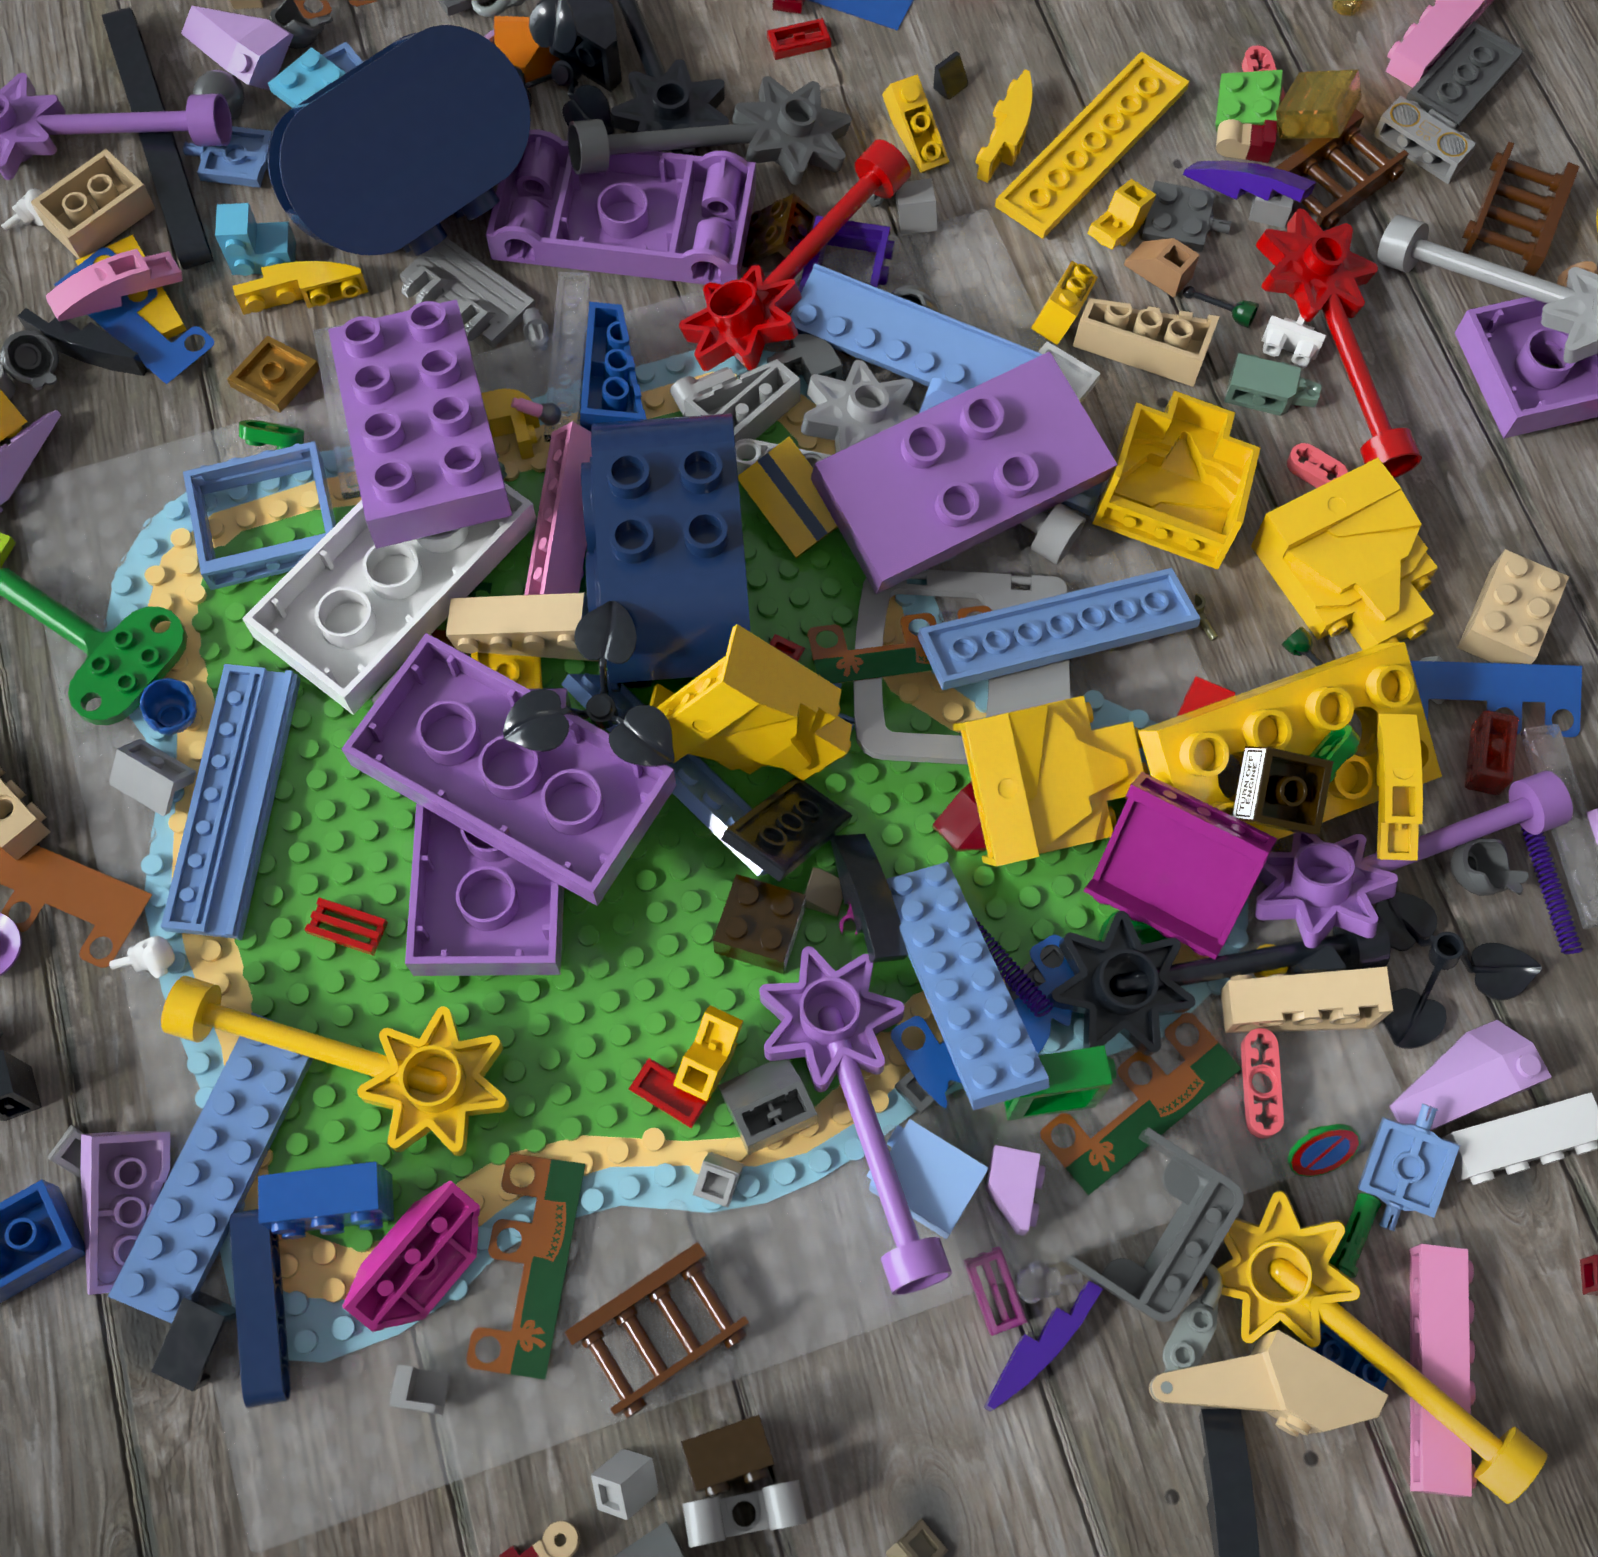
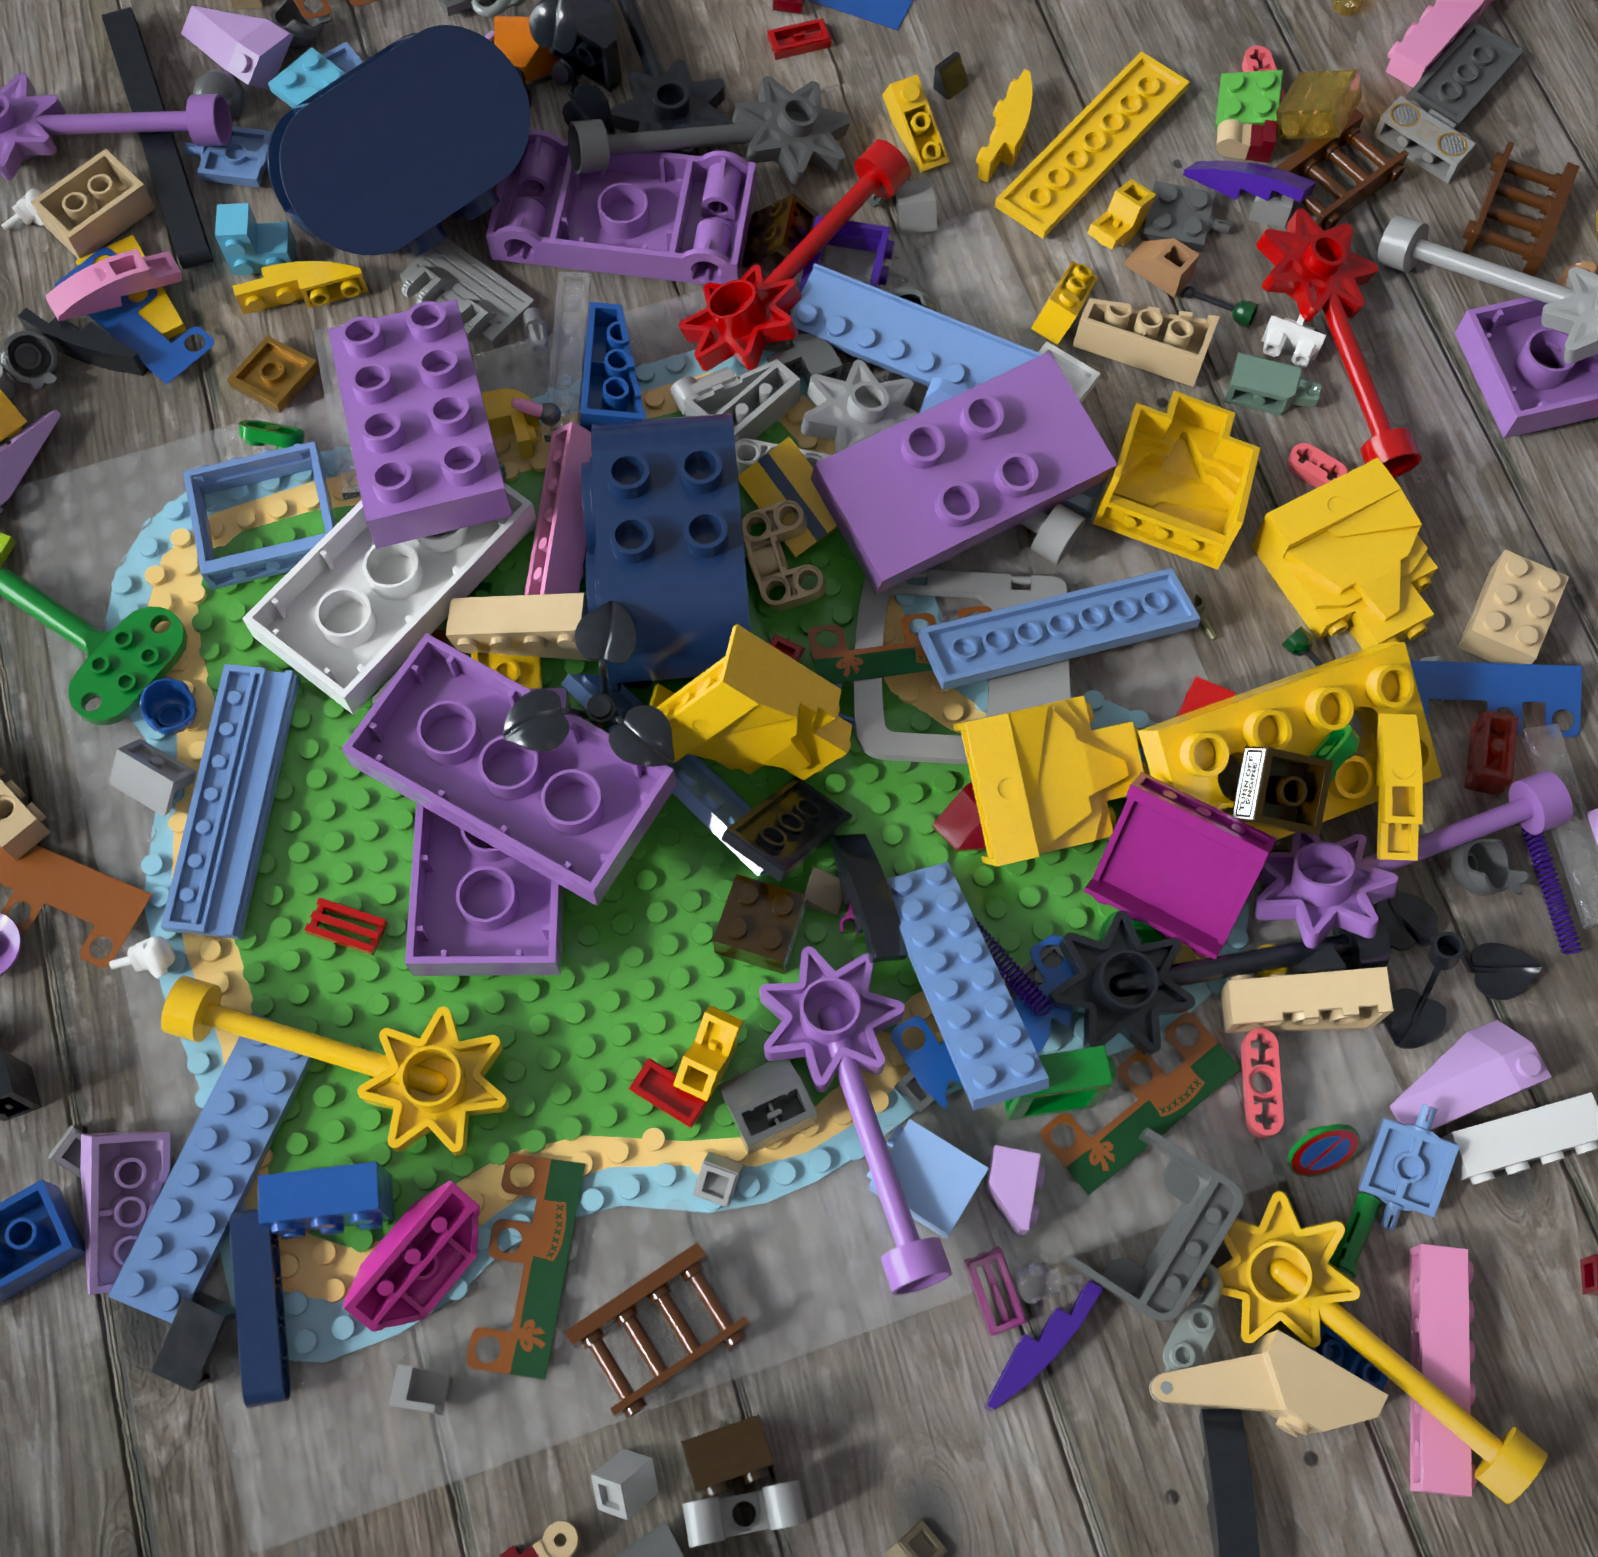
(769, 561): none -> tan beam

